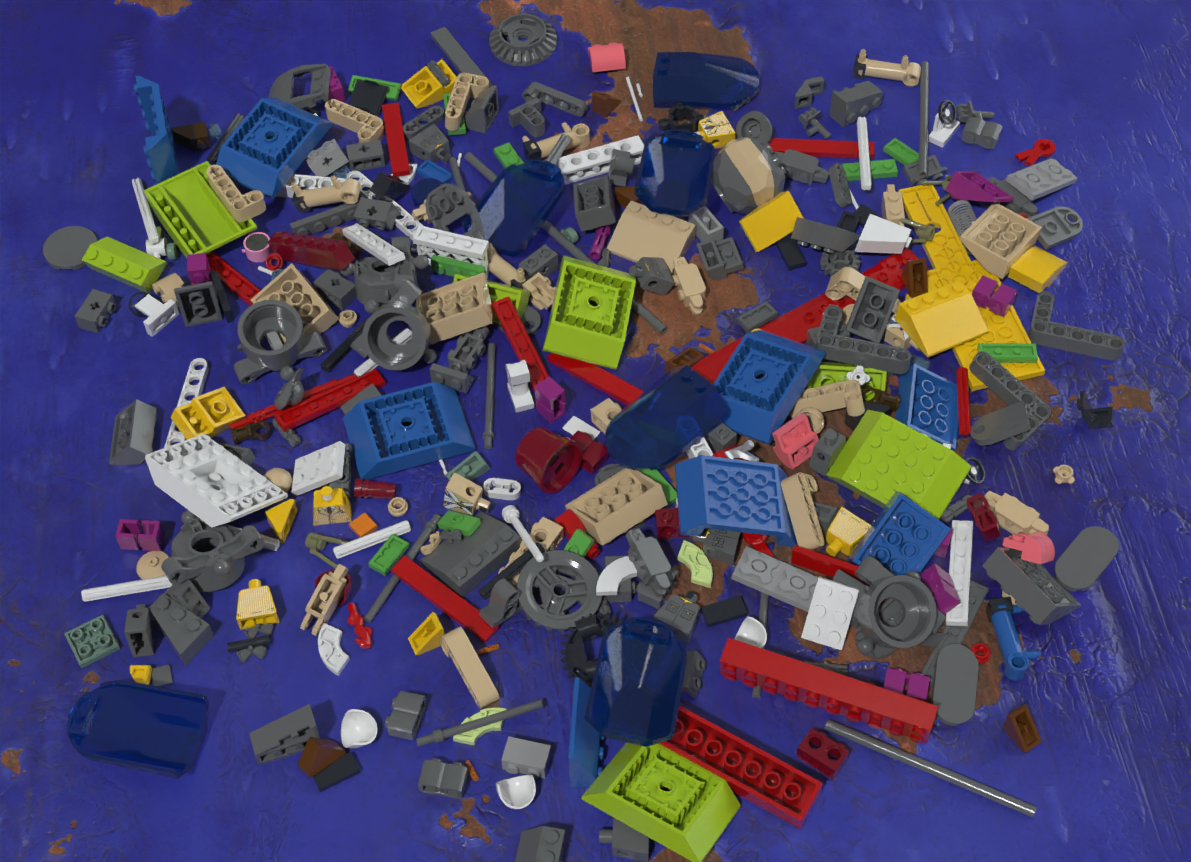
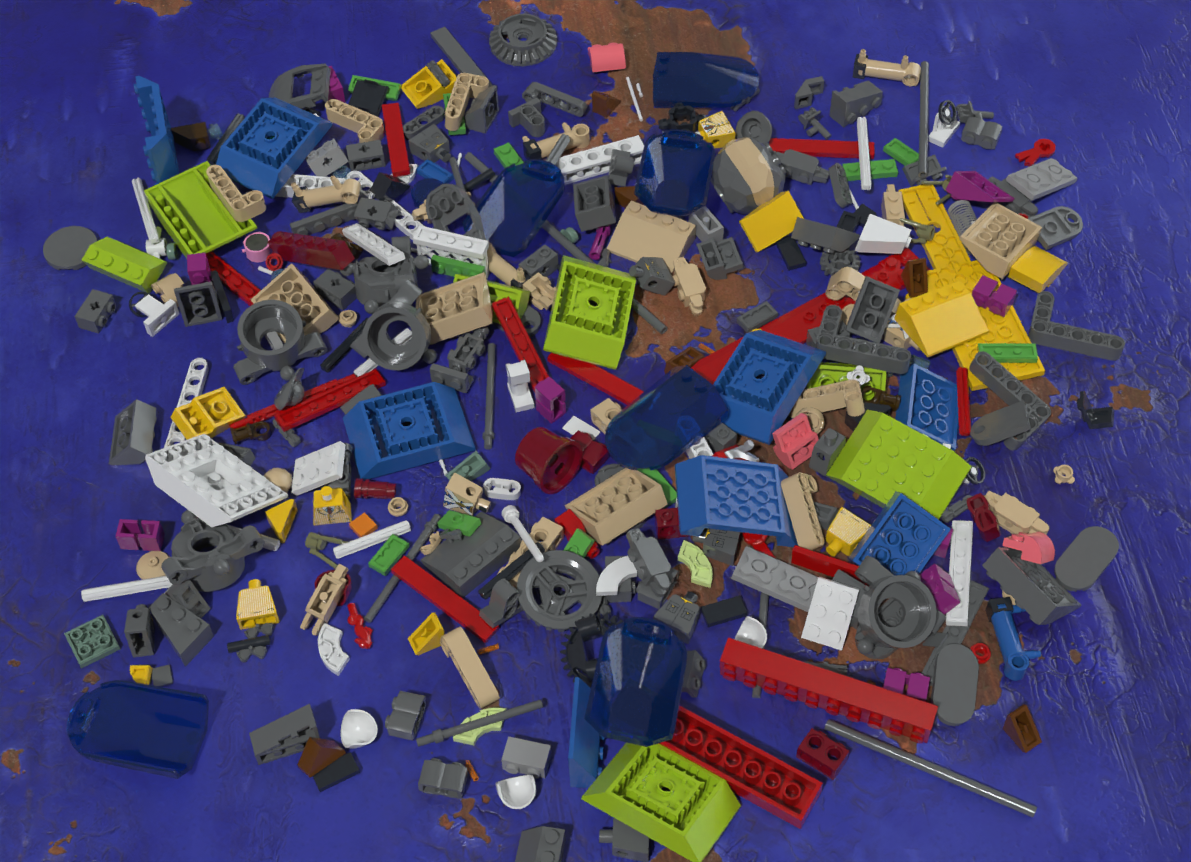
(479, 180): none -> black piece

